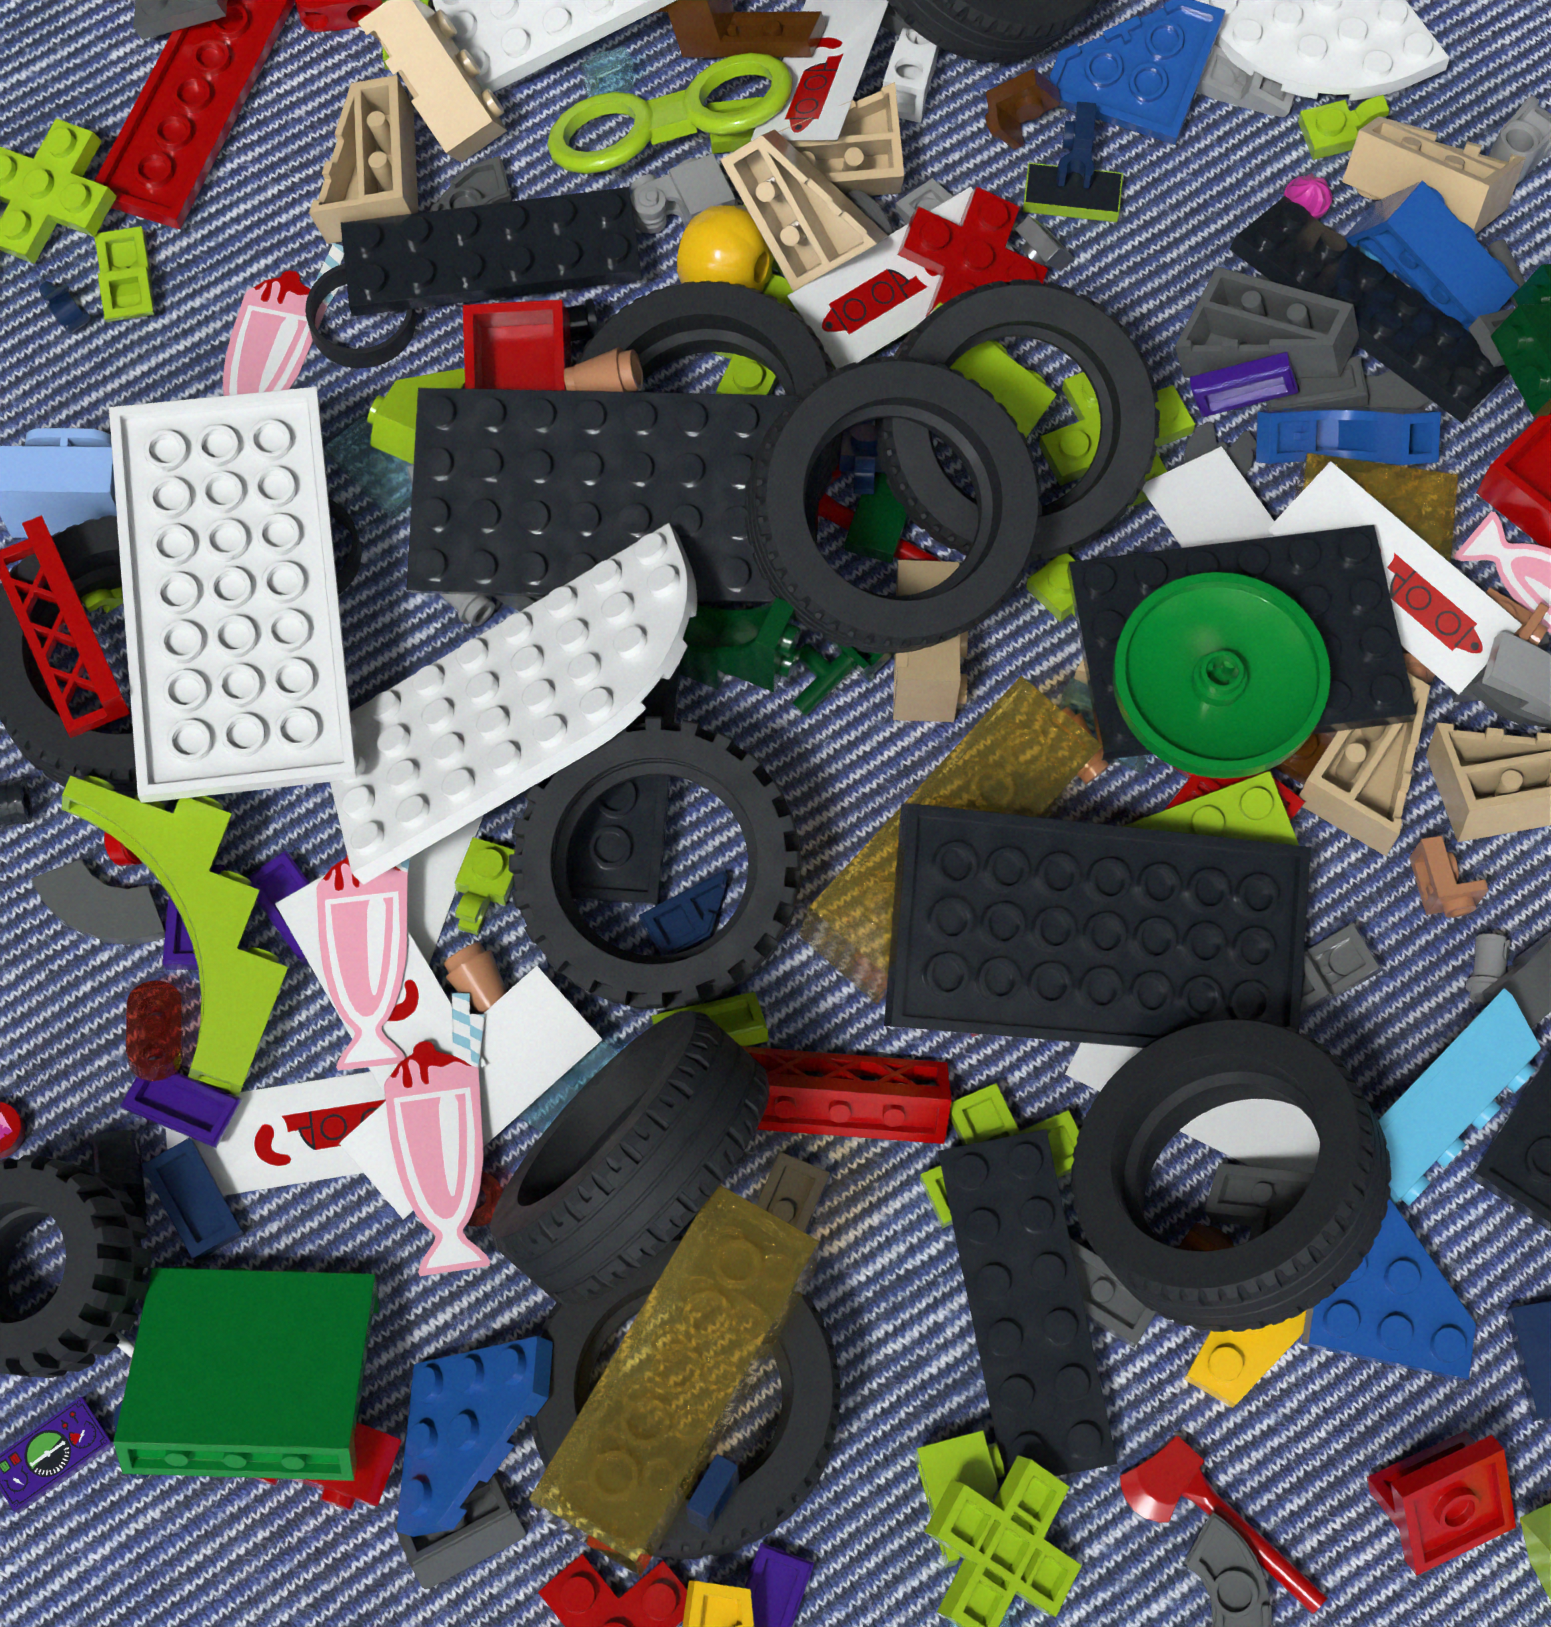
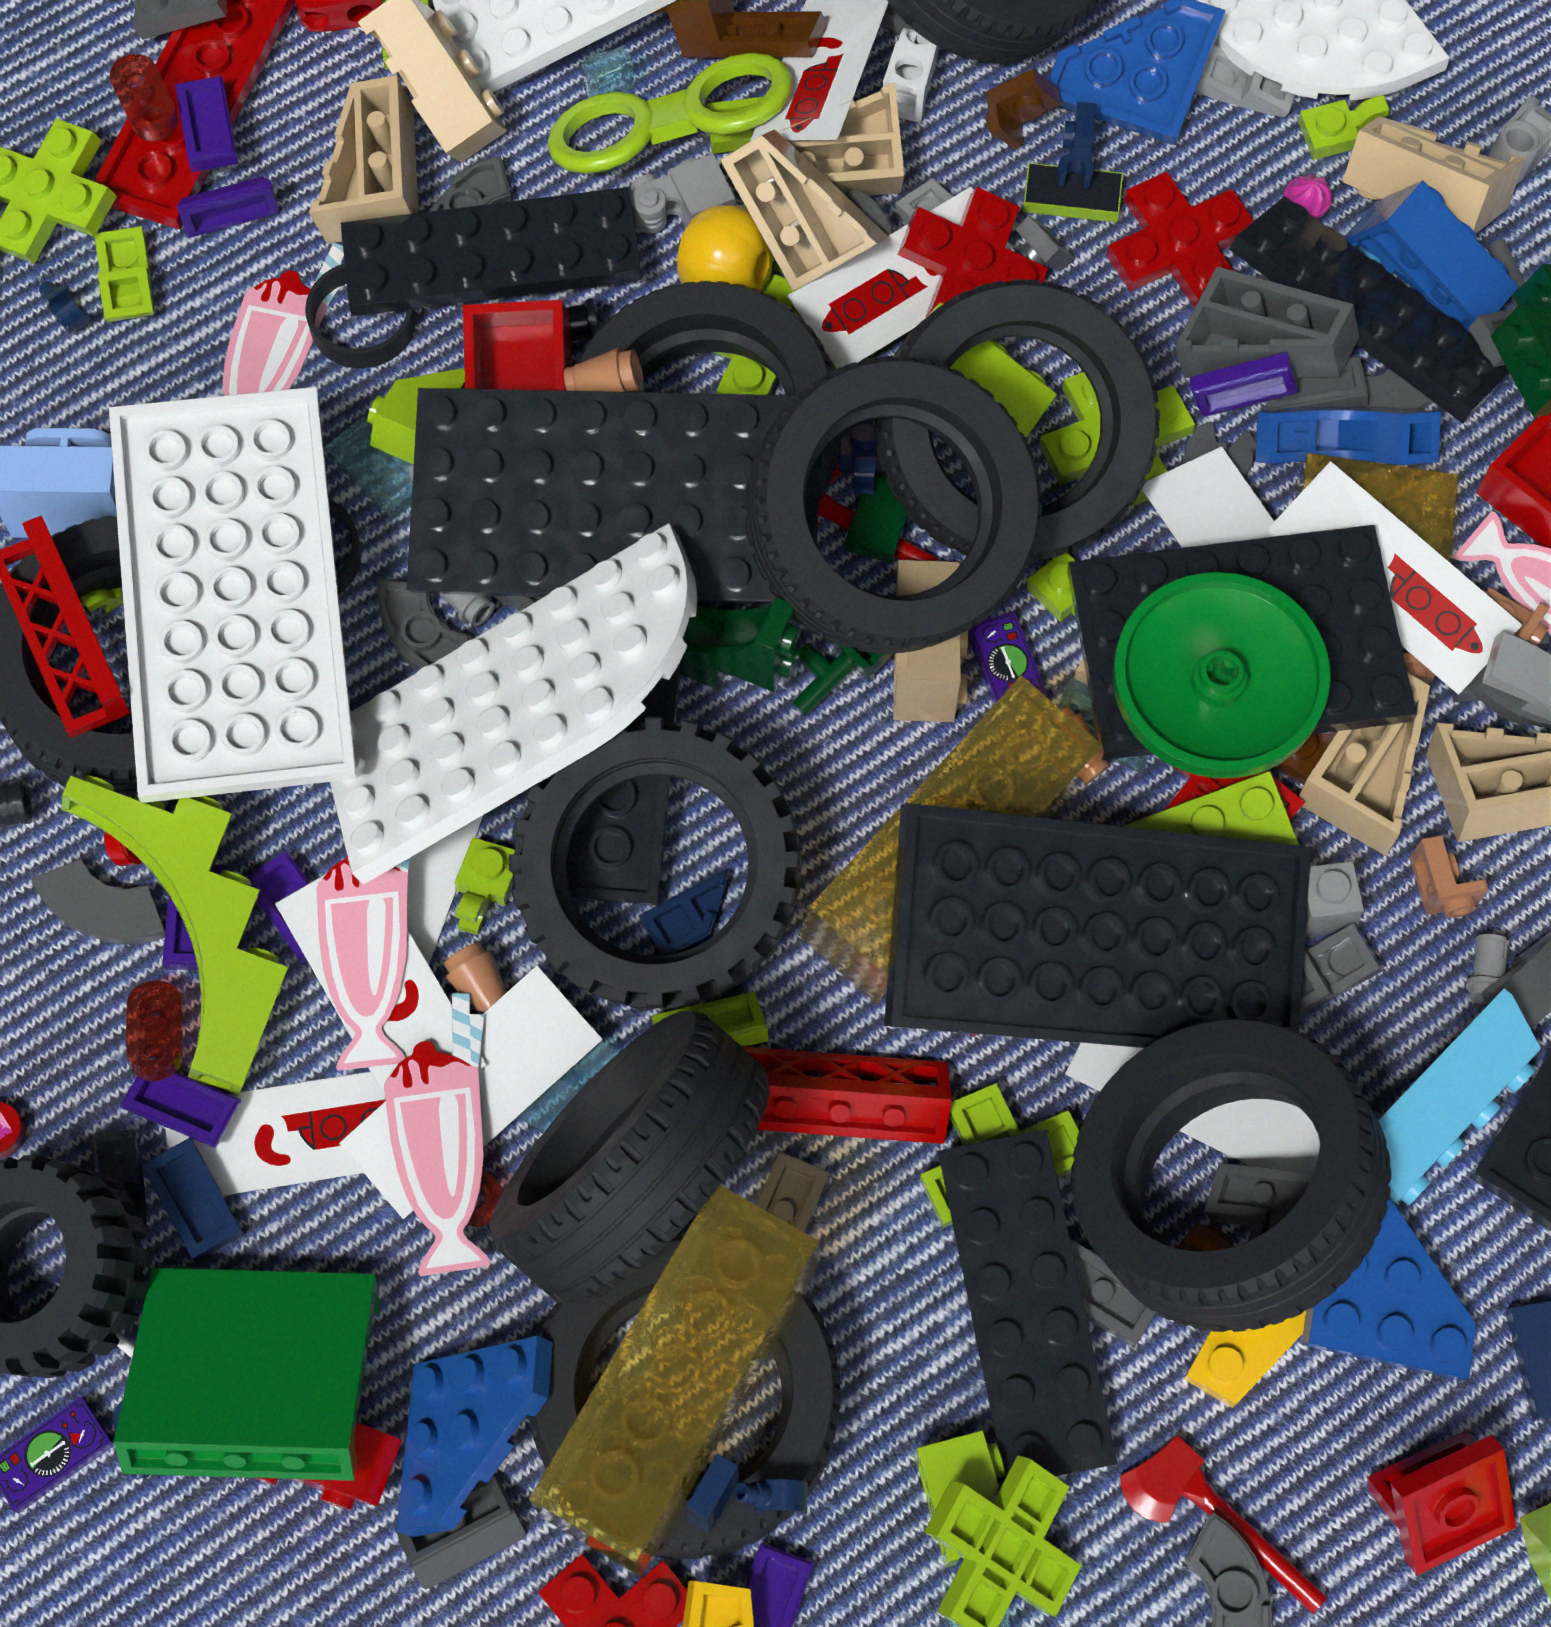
(144, 100): none -> clear red plate
(206, 124): none -> dark purple tile
(227, 206): none -> dark purple tile
(414, 625): none -> dark grey tile
(774, 1495): none -> dark blue piece
(1003, 654): none -> tile
(1176, 236): none -> red plate
(1332, 899): none -> light grey brick

